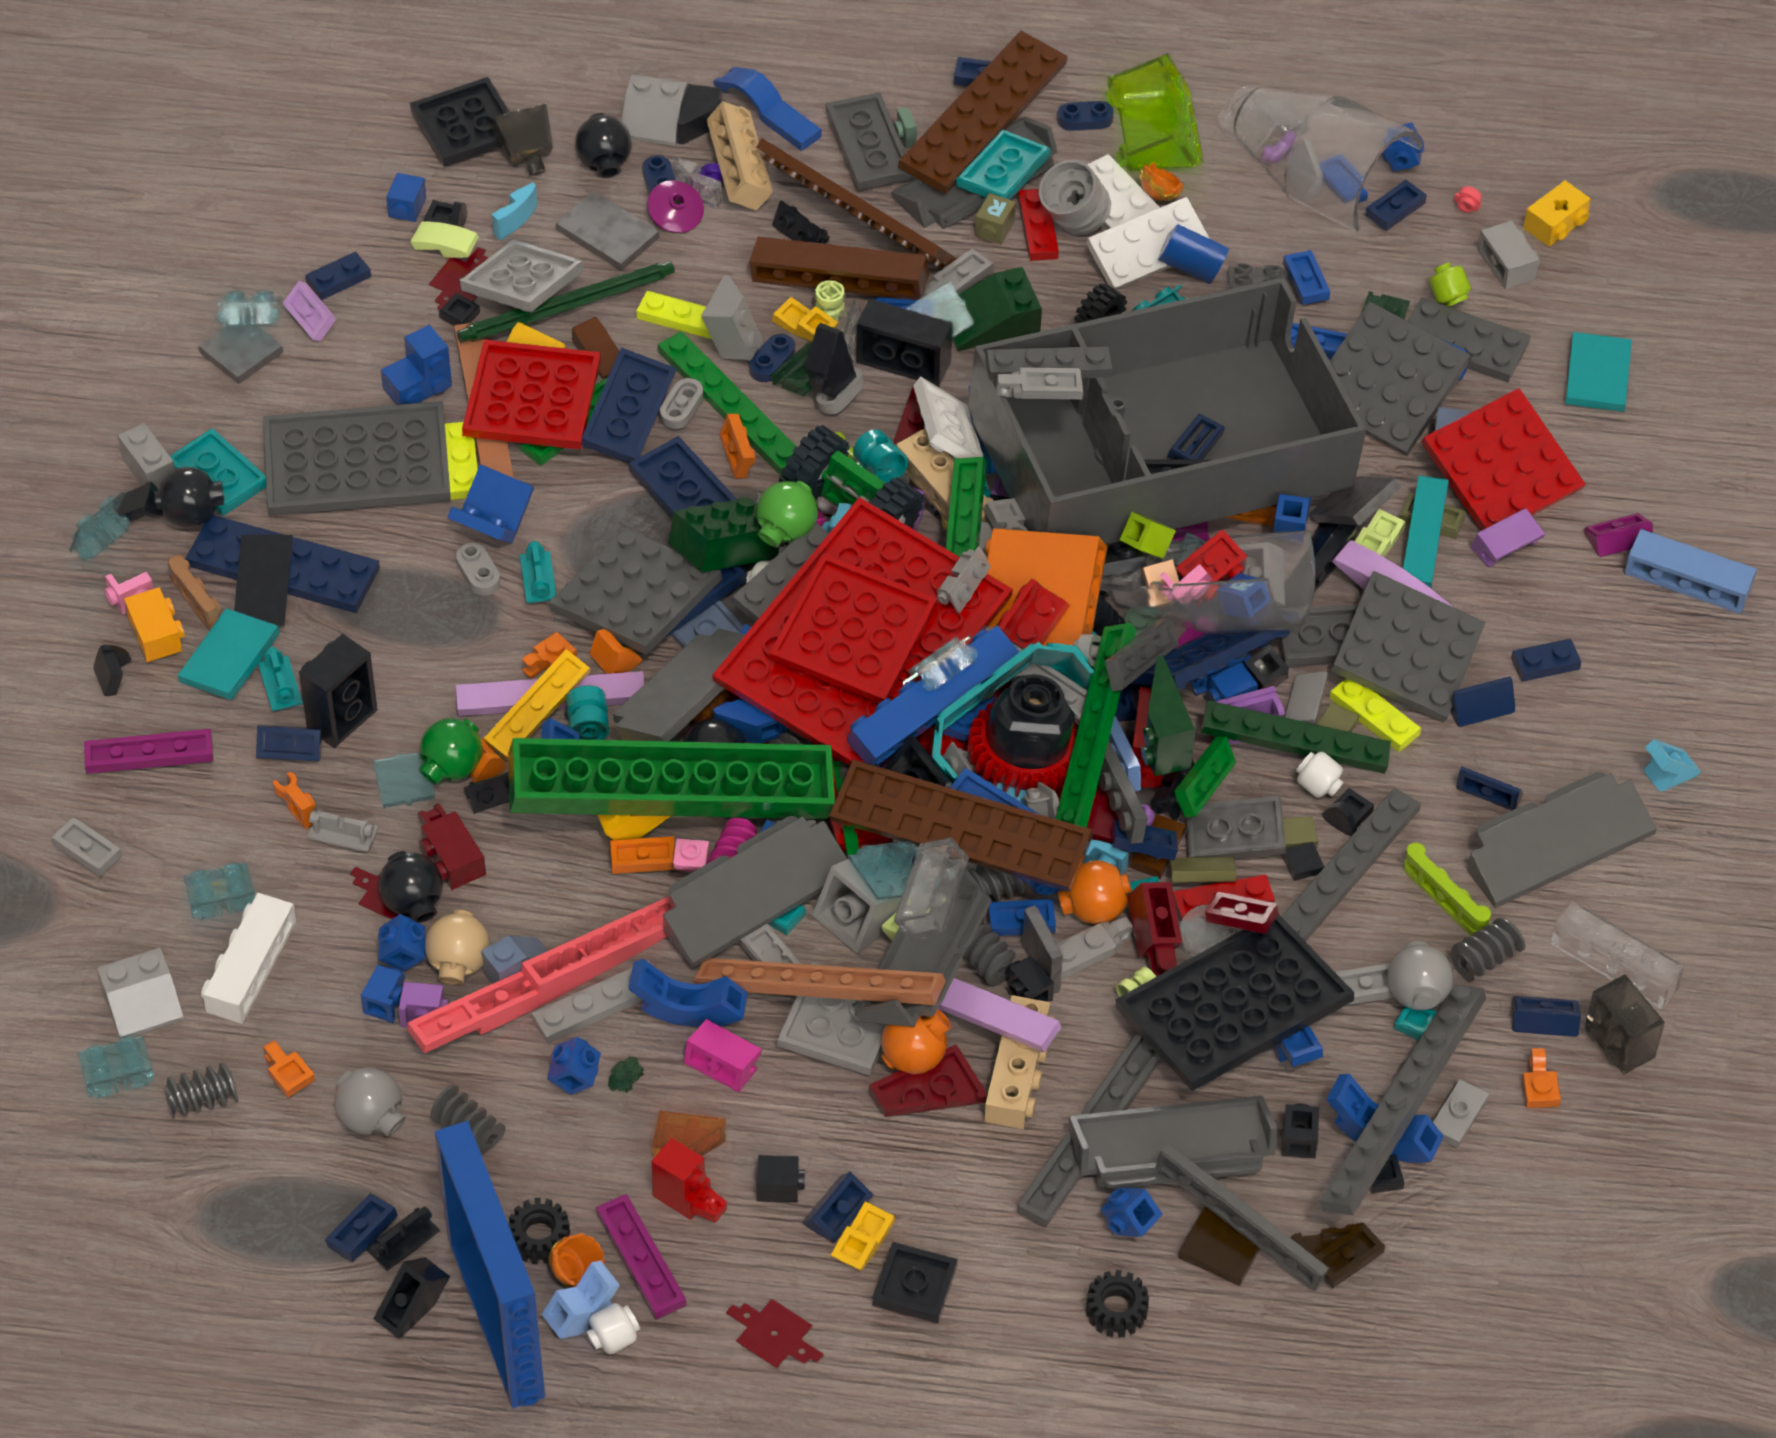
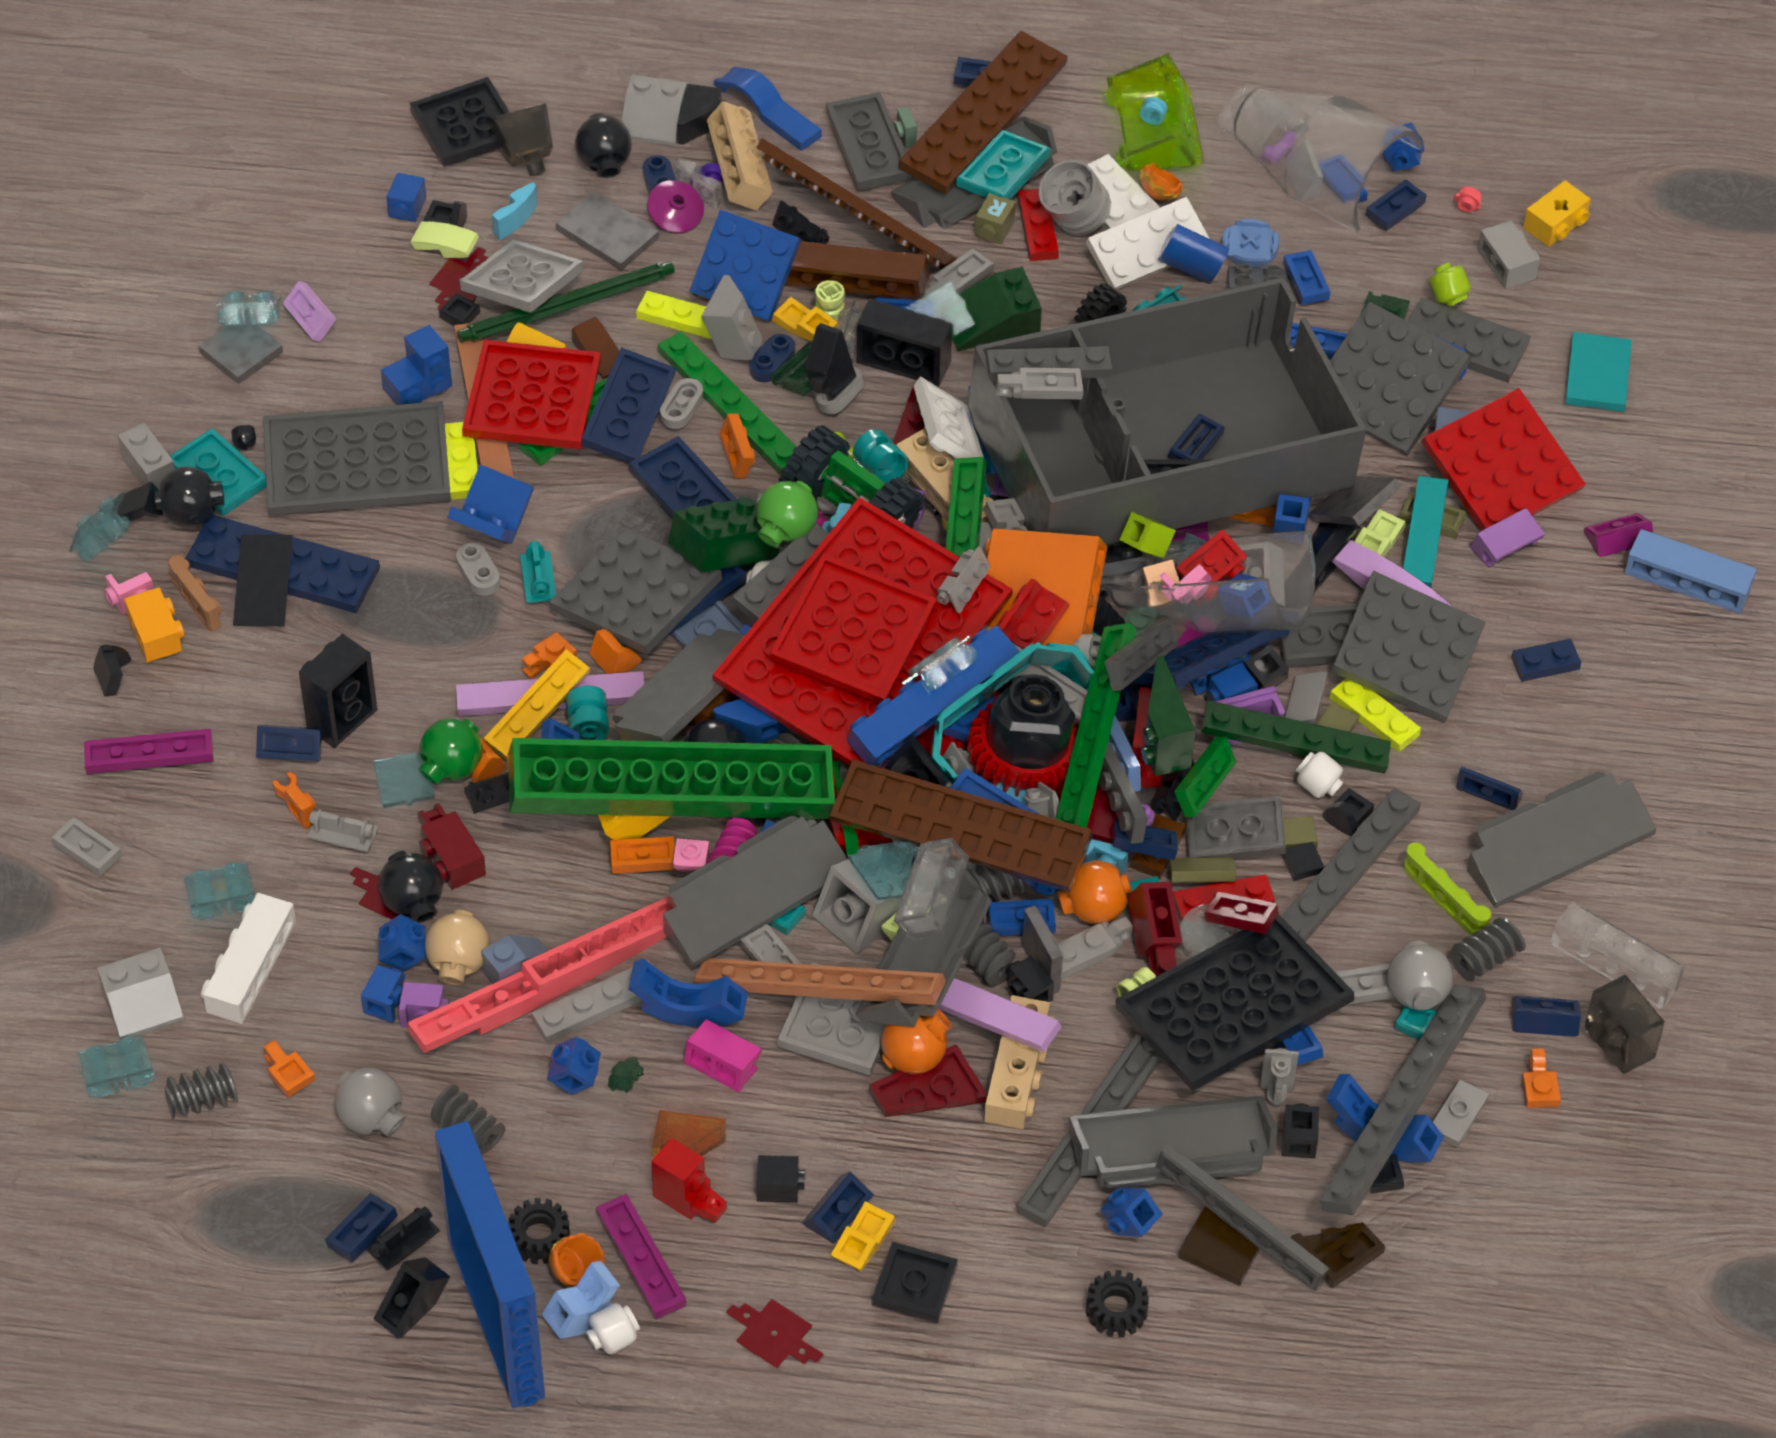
(228, 654): teal tile -> none
(243, 437): none -> black hinge
(279, 680): teal hinge -> none
(338, 275): dark blue plate -> none
(752, 256): none -> blue plate
(1085, 115): dark blue plate -> none
(1153, 111): none -> medium azure bush
(1251, 242): none -> medium blue tile
(1278, 1074): none -> light grey hinge
(1483, 701): dark blue slope -> none
(1669, 765): medium azure slope -> none

